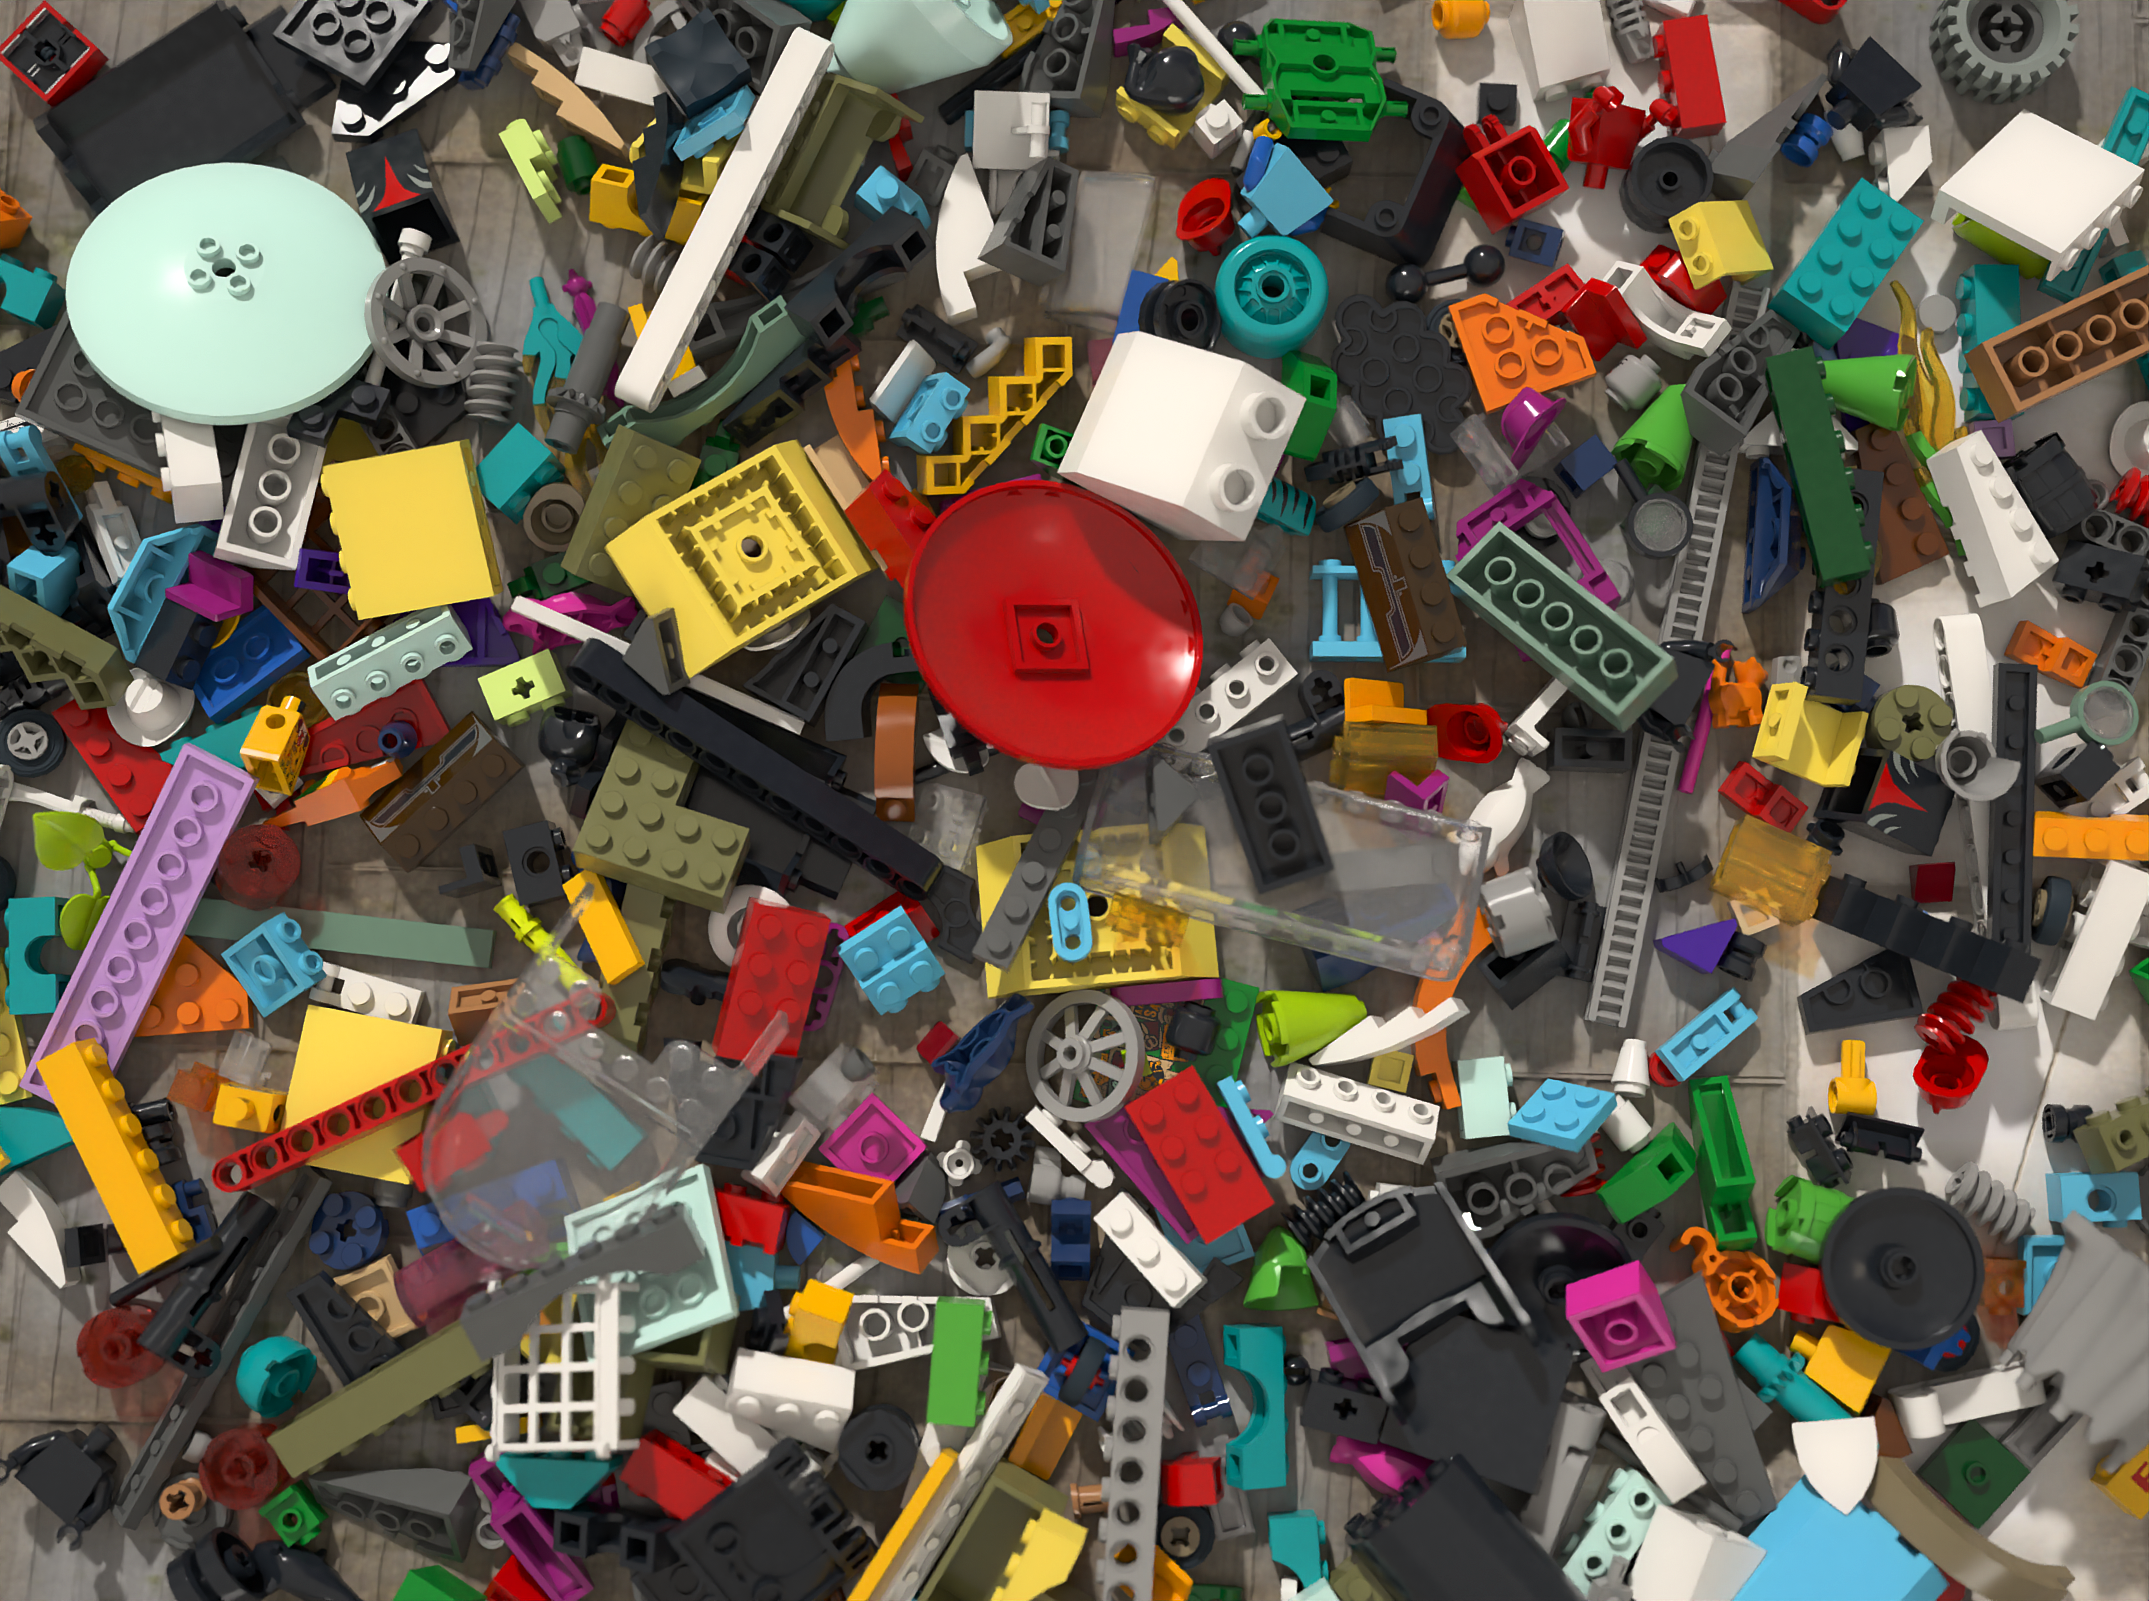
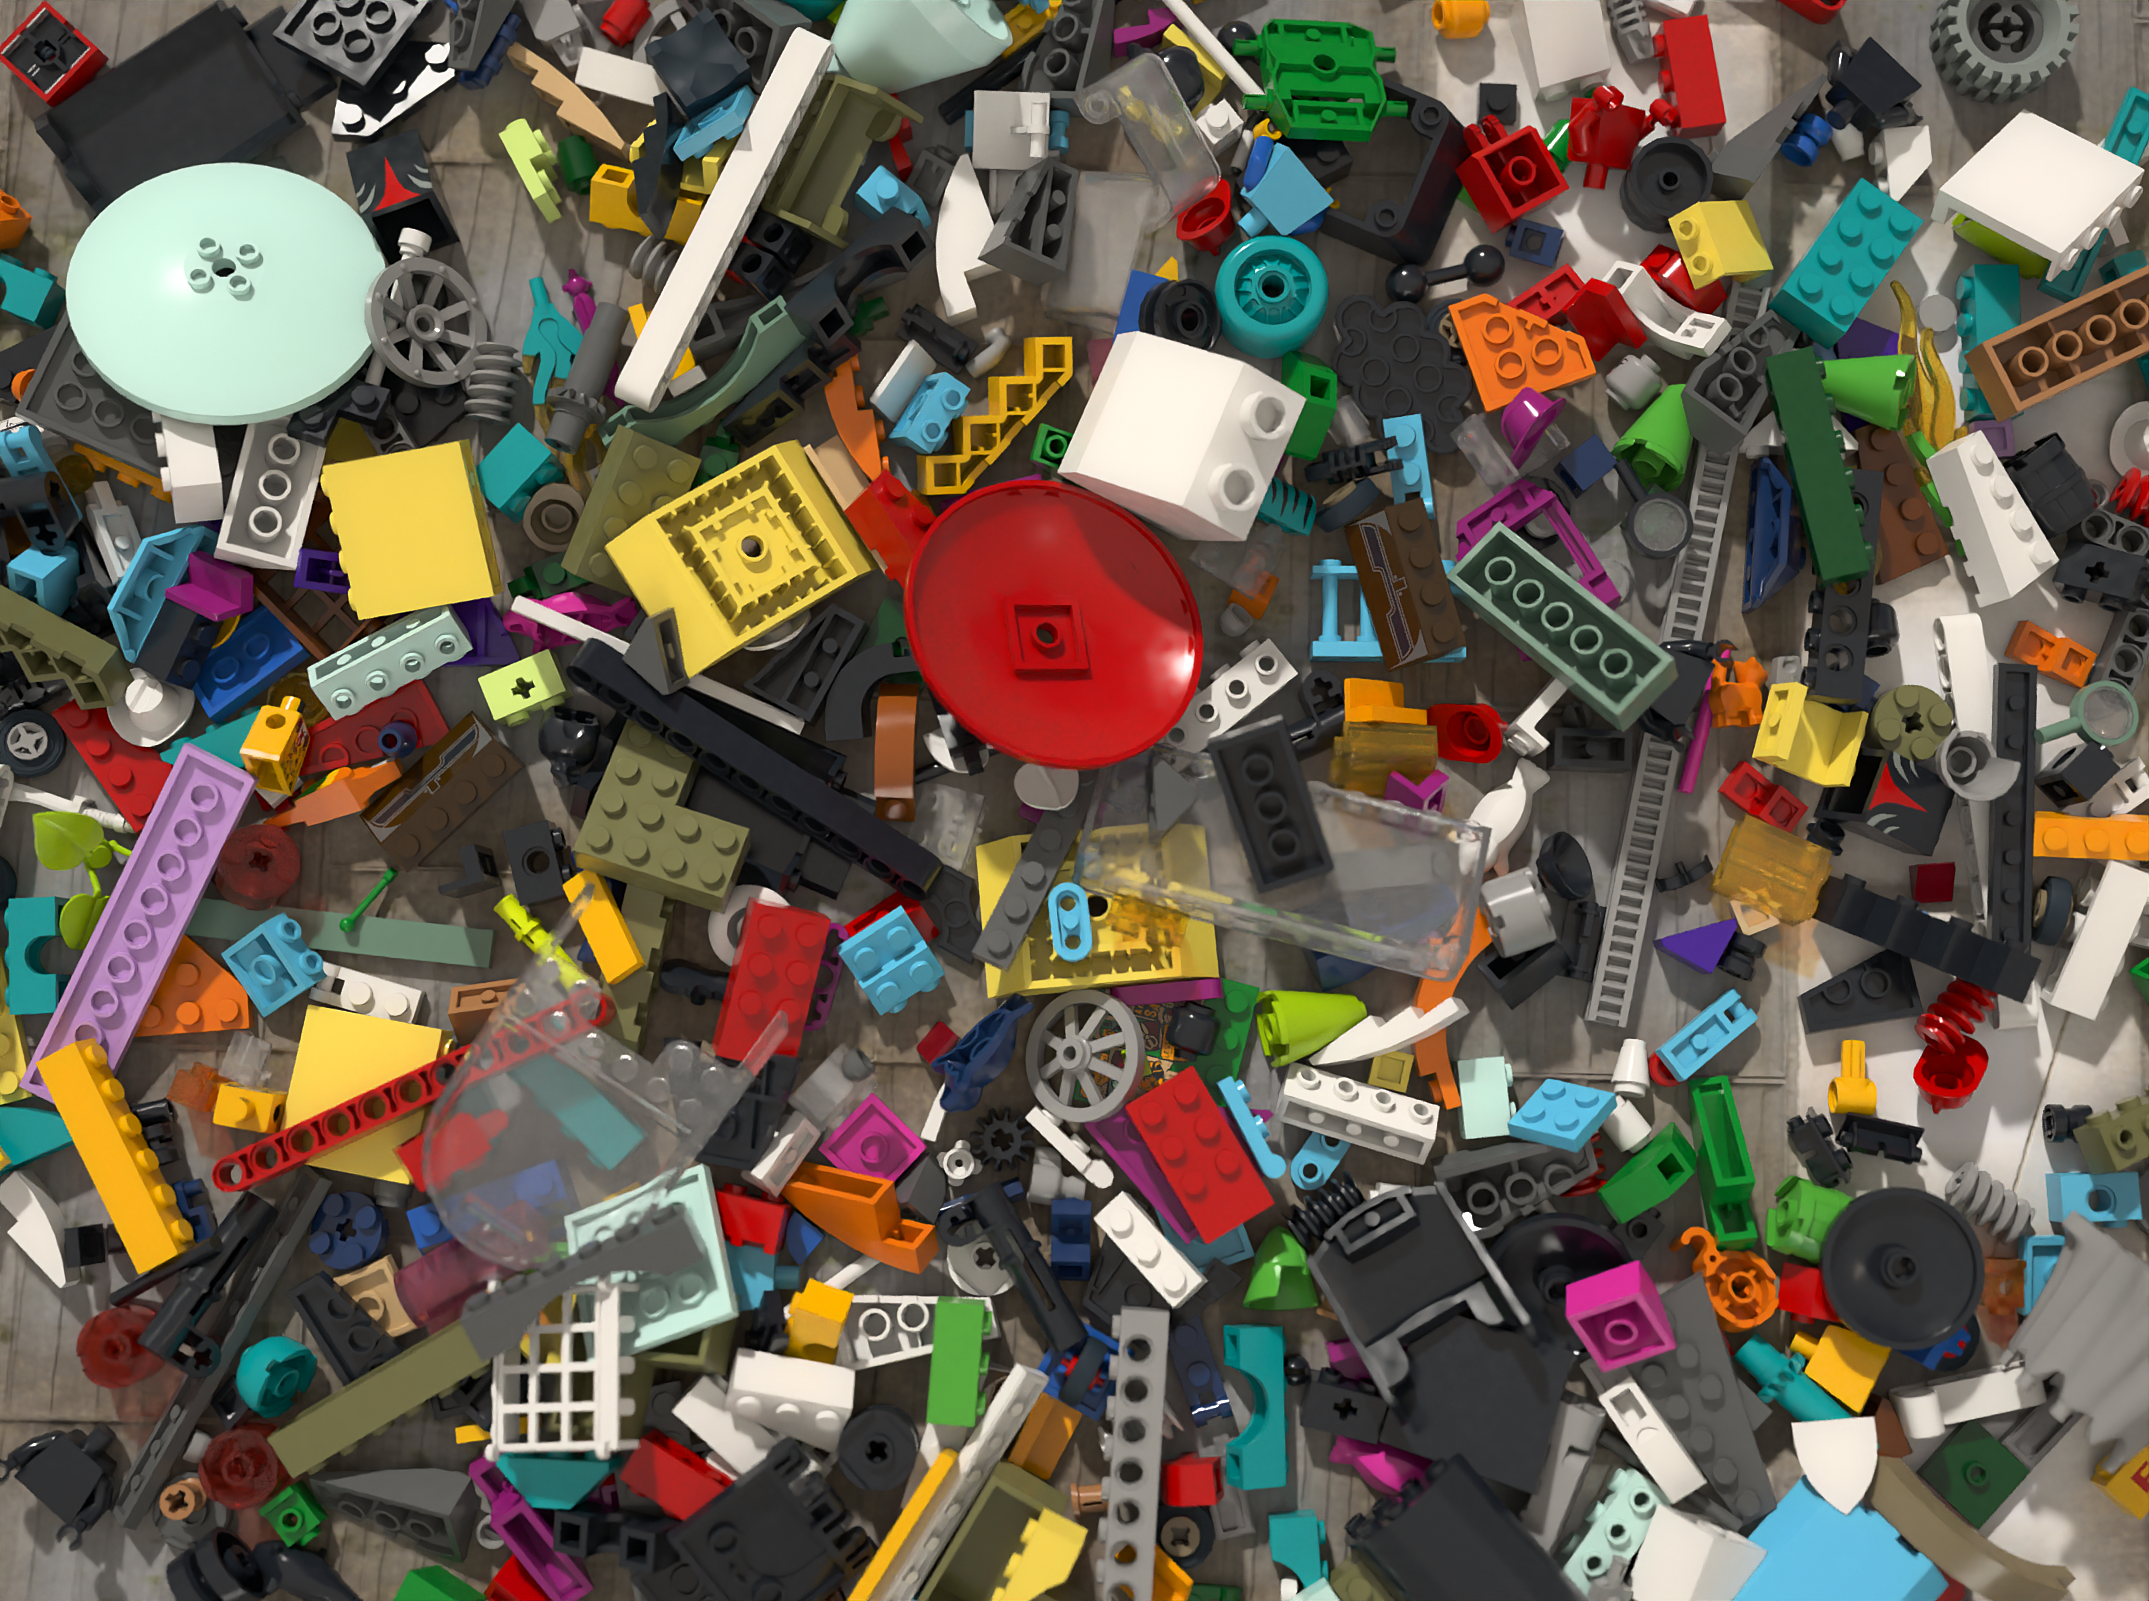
(230, 1406): none -> black plate
(348, 924): none -> green hinge
(1161, 133): none -> clear windscreen

